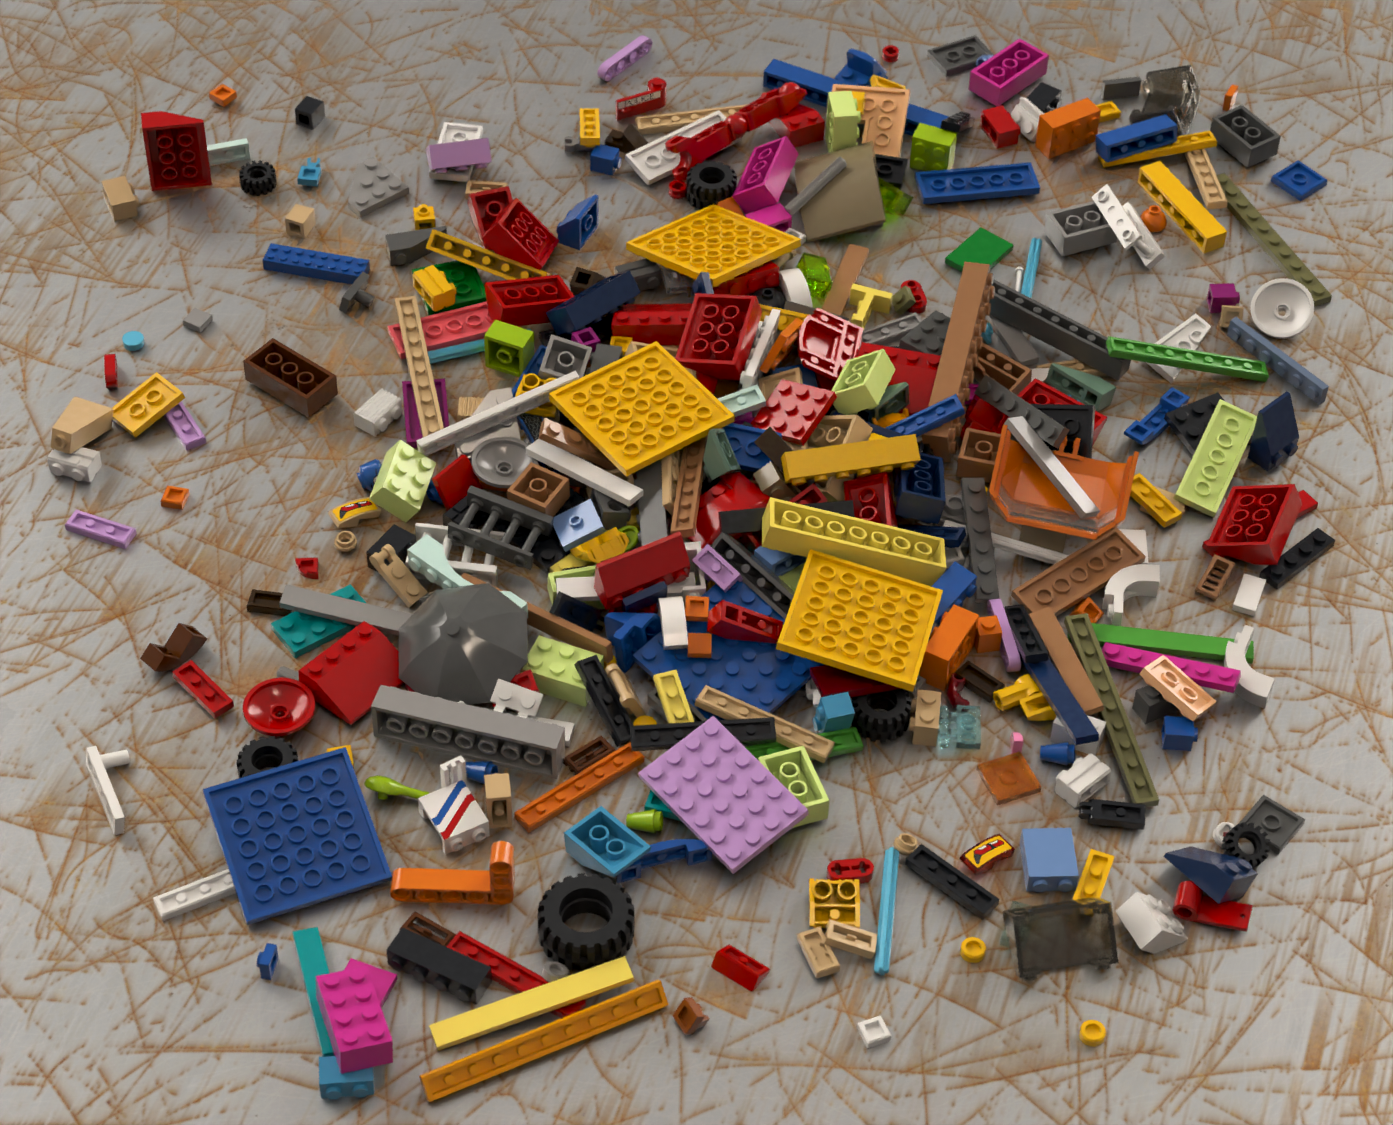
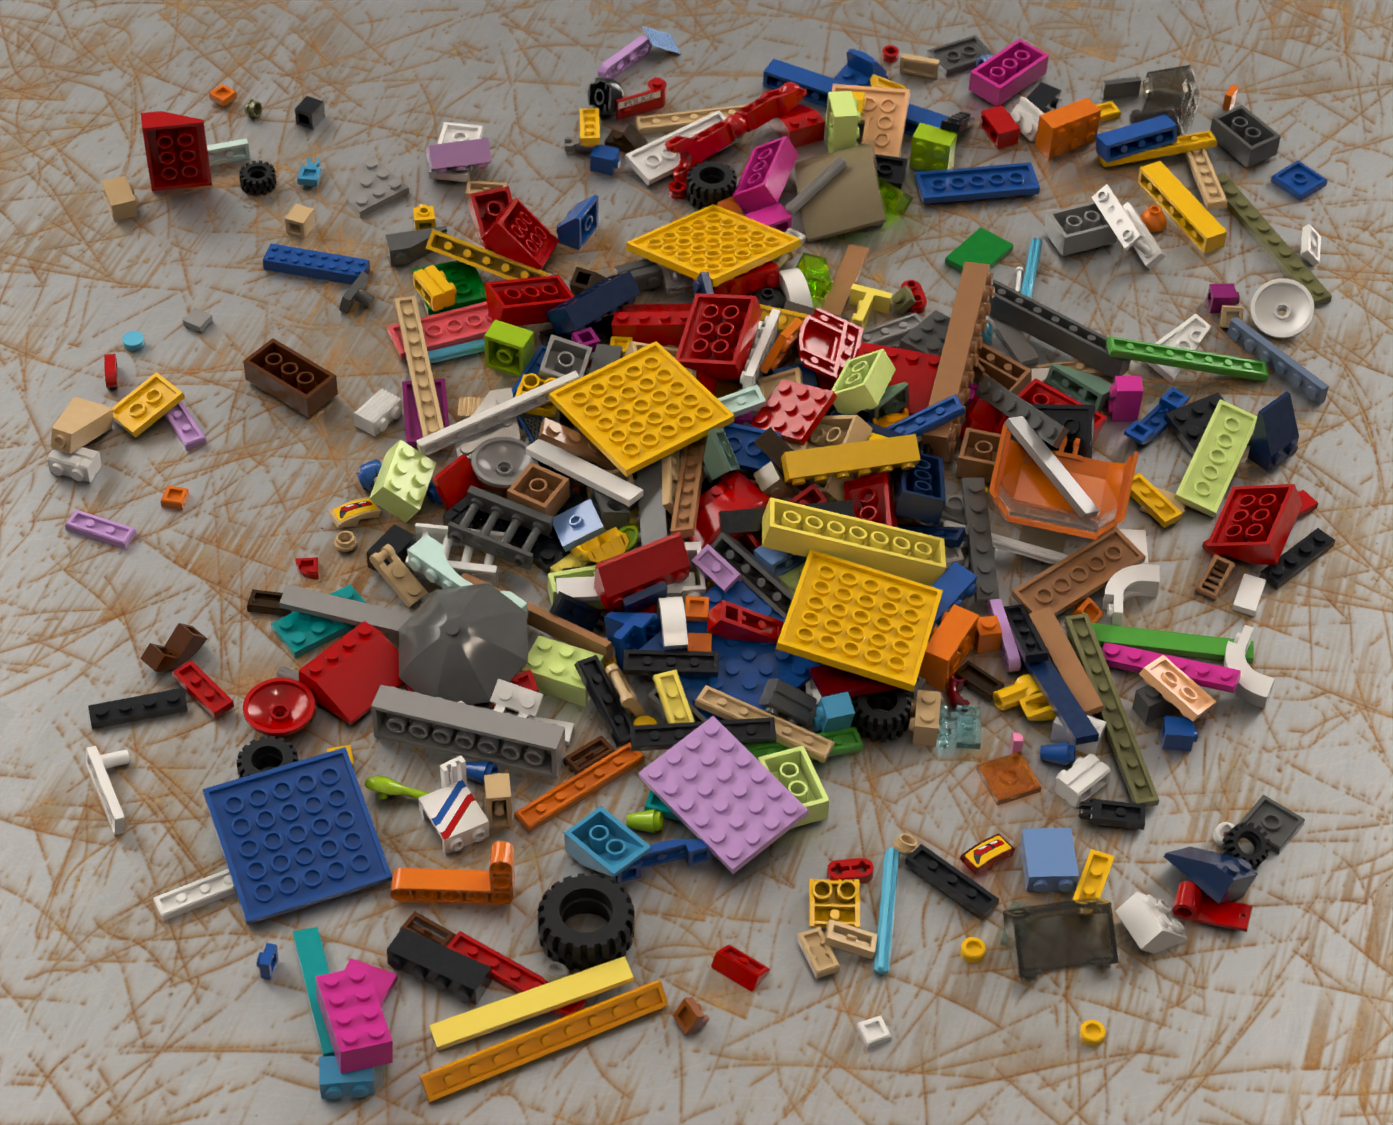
(137, 708): none -> black plate
(253, 108): none -> olive plate
(603, 95): none -> black cylinder
(660, 661): none -> black plate
(661, 39): none -> light blue sticker
(787, 701): none -> dark grey brick
(919, 66): none -> tan tile
(1125, 398): none -> dark pink brick
(1310, 245): none -> white plate

